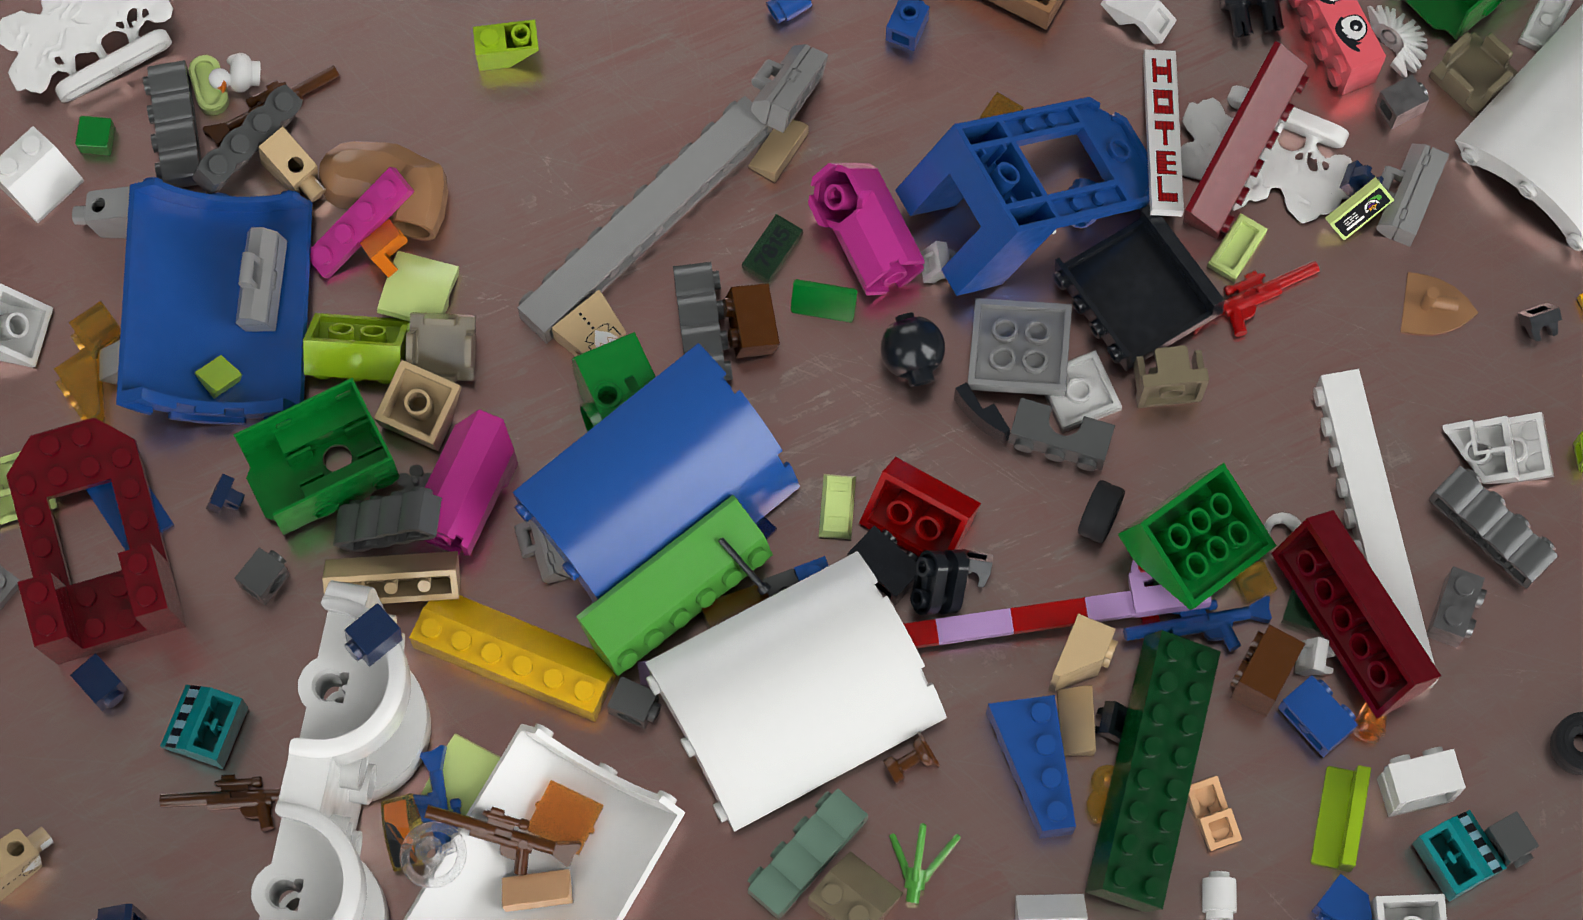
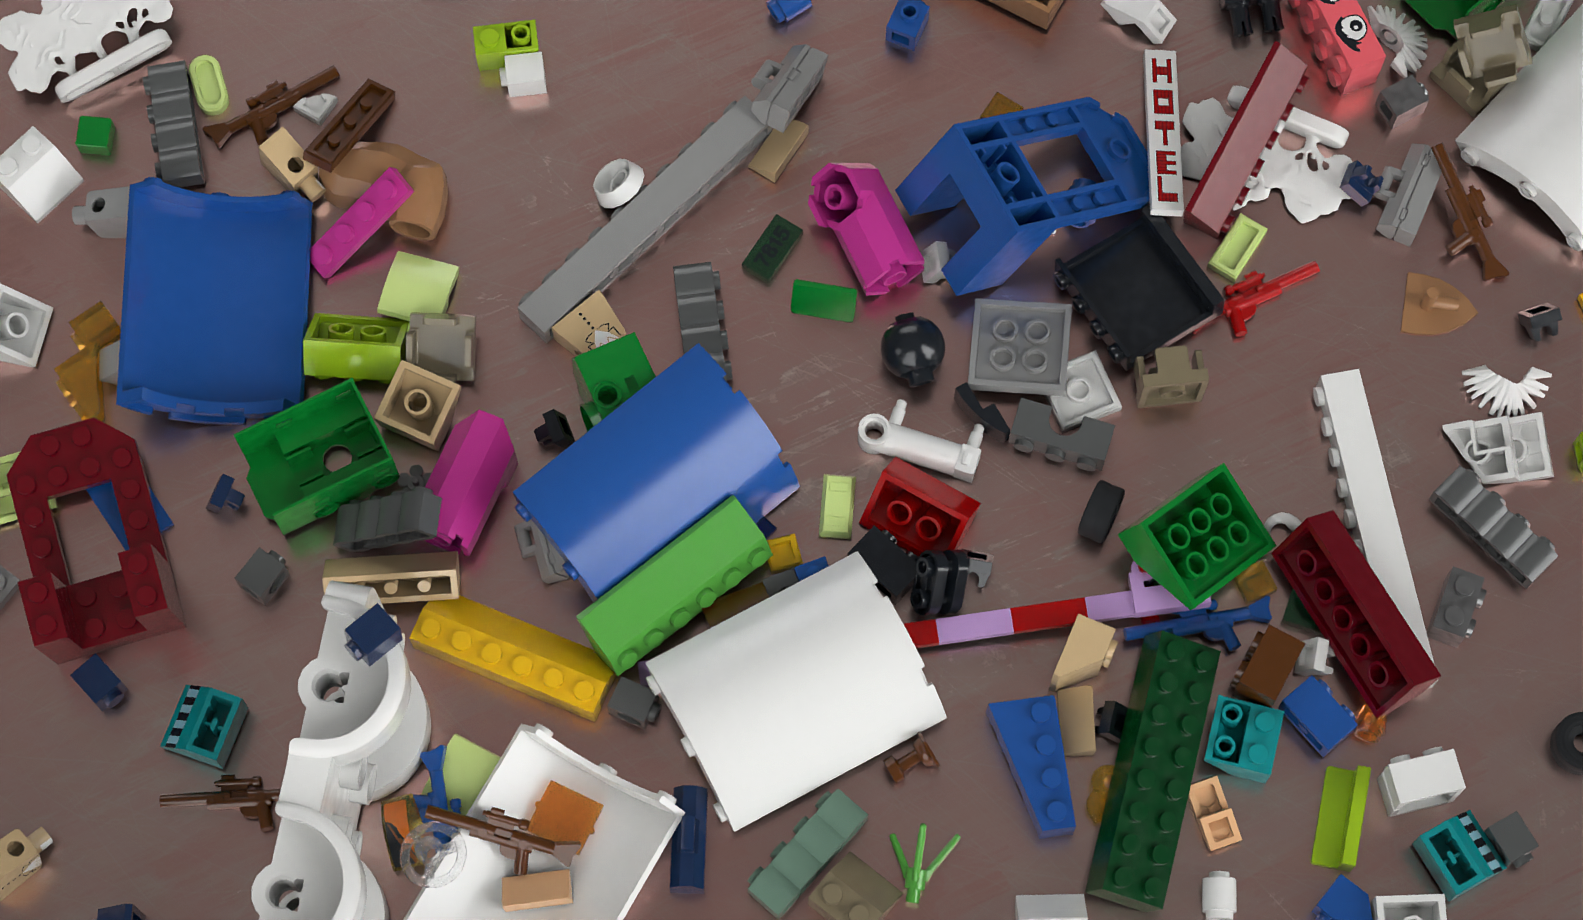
(218, 376): lime slope -> none
(242, 74): white animal -> none
(244, 141): dark grey brick -> none
(261, 280): light grey piece -> none
(316, 107): none -> white tile
(349, 125): none -> reddish brown tile
(383, 244): orange panel -> none
(524, 74): none -> white brick
(555, 430): none -> black tile
(618, 183): none -> white hat
(689, 841): none -> dark blue piece
(751, 320): reddish brown brick -> none
(762, 587): black piece -> none
(785, 554): none -> yellow tile
(920, 447): none -> white piece
(1244, 738): none -> teal slope
(1359, 208): tile -> none
(1467, 209): none -> reddish brown piece
(1493, 45): none -> dark tan panel
(1504, 392): none -> white hair

